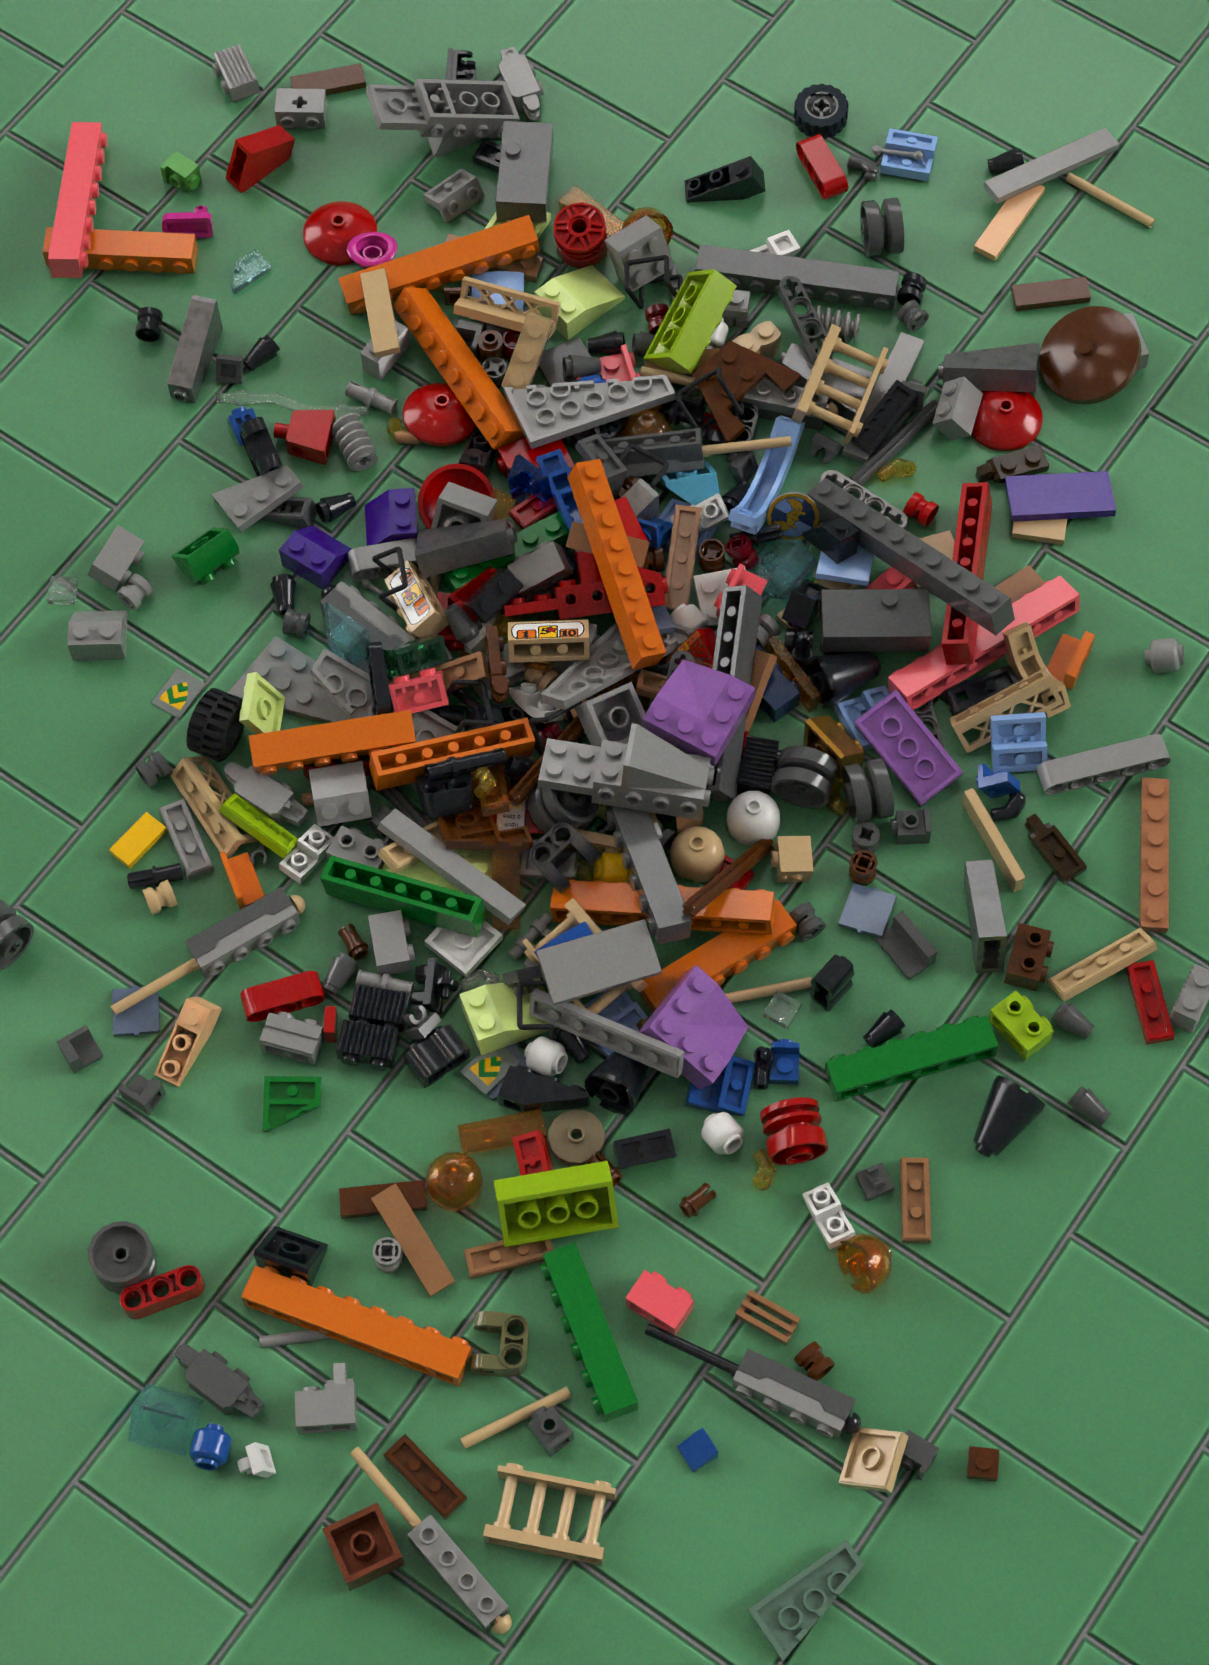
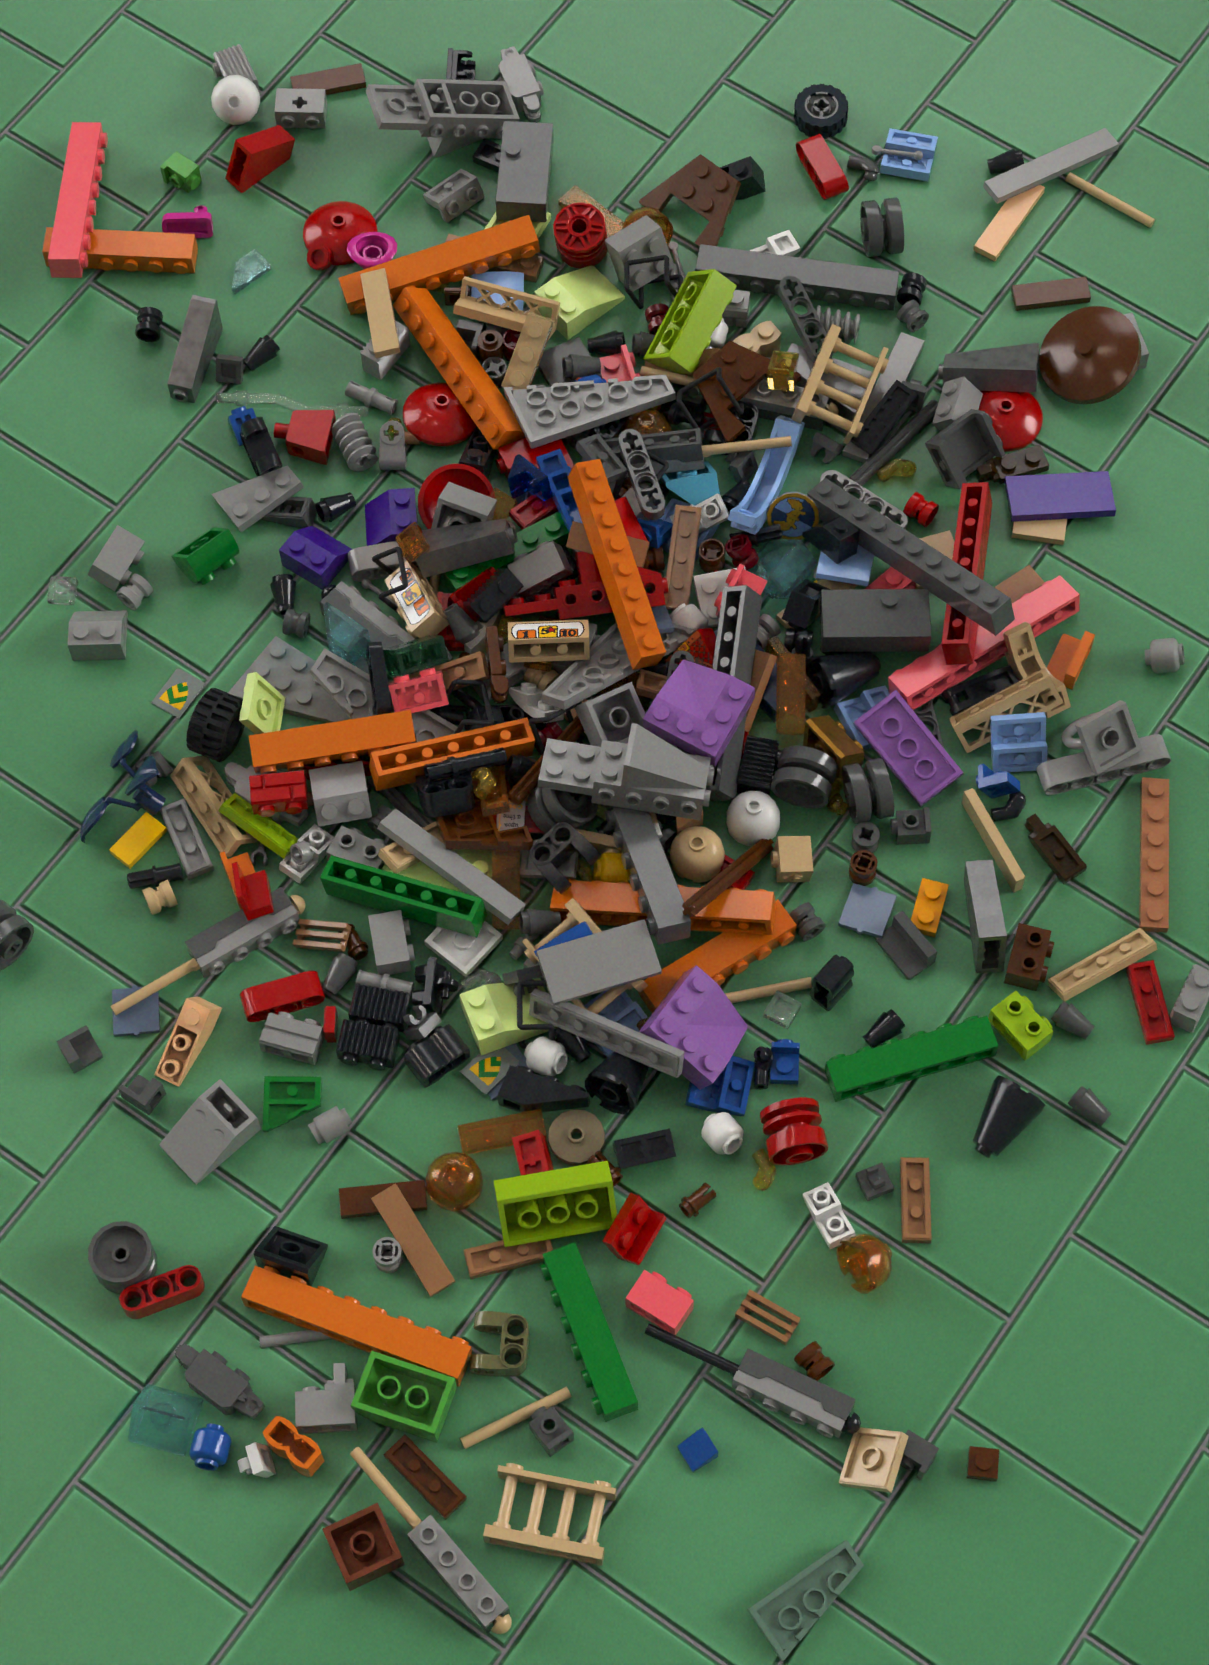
(144, 796): none -> dark blue plant
(210, 1132): none -> light grey slope
(235, 99): none -> white cylinder
(253, 892): none -> red panel
(278, 793): none -> red brick
(289, 1444): none -> orange brick
(301, 852): none -> light grey hinge
(304, 924): none -> medium nougat tile
(319, 257): none -> red tile
(330, 1125): none -> light grey brick
(392, 452): none -> light grey piece
(404, 1396): none -> bright green brick
(412, 542): none -> clear orange tile
(538, 921): none -> dark grey cone
(633, 1230): none -> red bracket
(641, 474): none -> dark grey beam
(673, 247): none -> light grey hinge
(703, 189): none -> reddish brown wing
(782, 370): none -> clear yellow slope
(790, 694): none -> clear orange tile
(929, 906): none -> light orange plate
(964, 447): none -> dark grey panel
(1104, 736): none -> light grey tile

